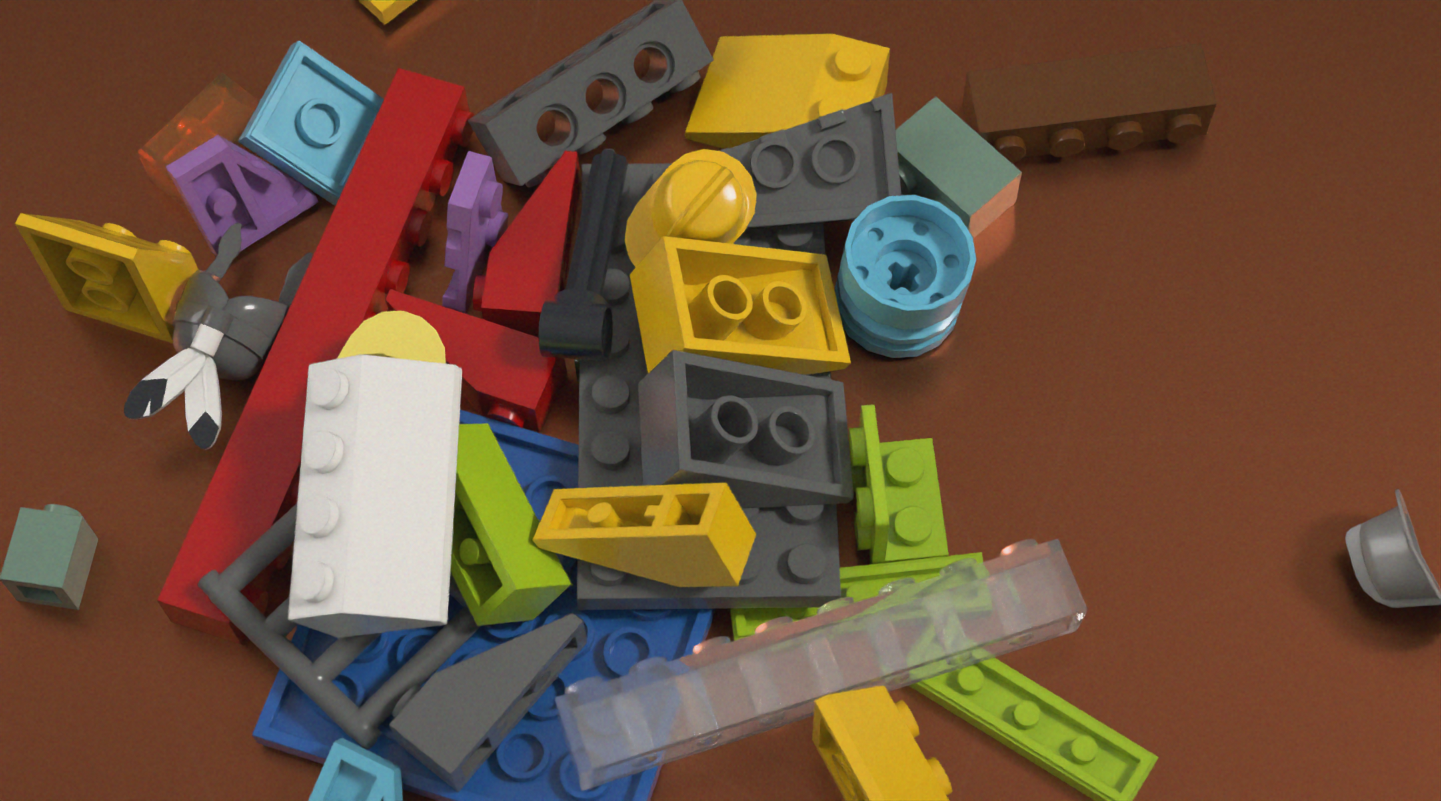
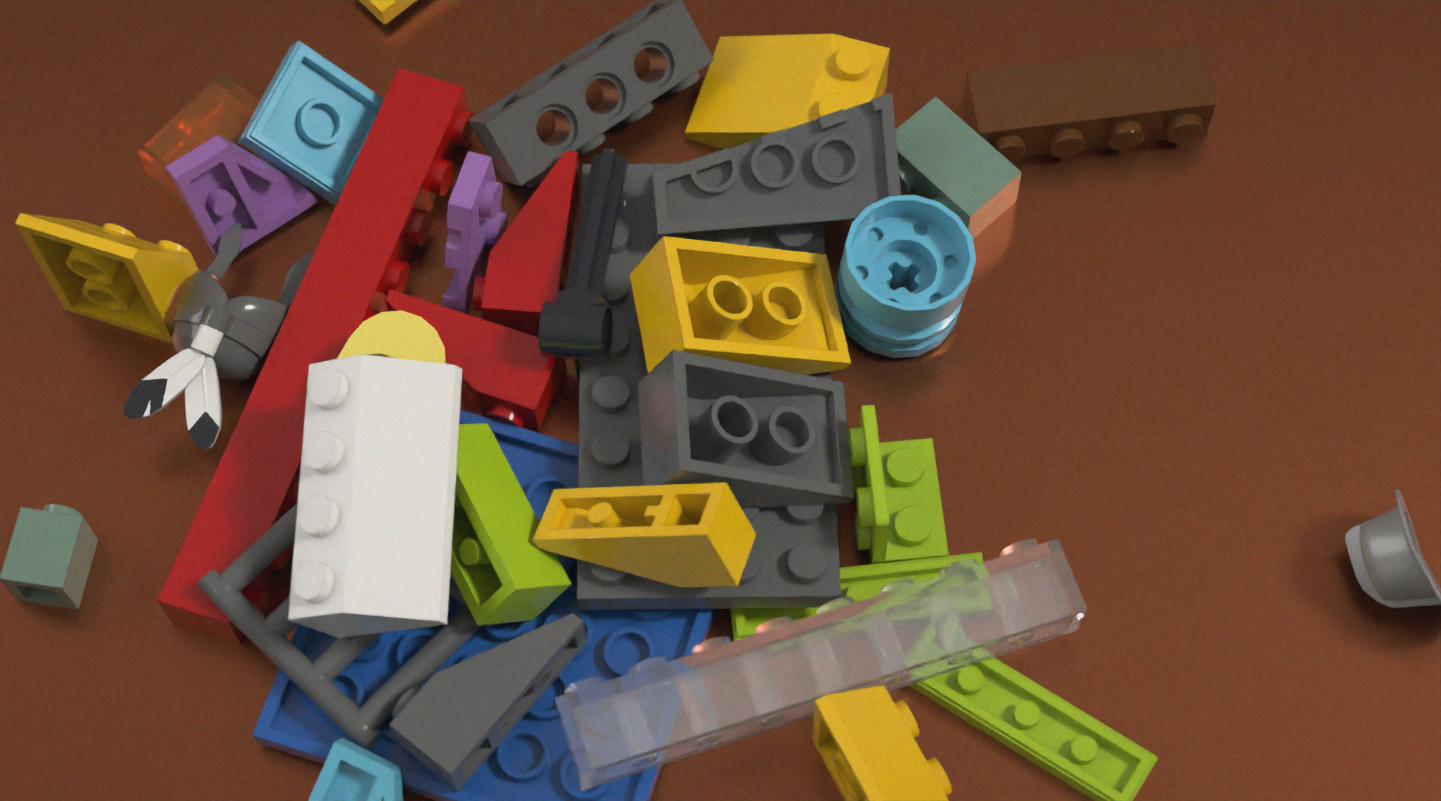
(696, 198): yellow piece -> none

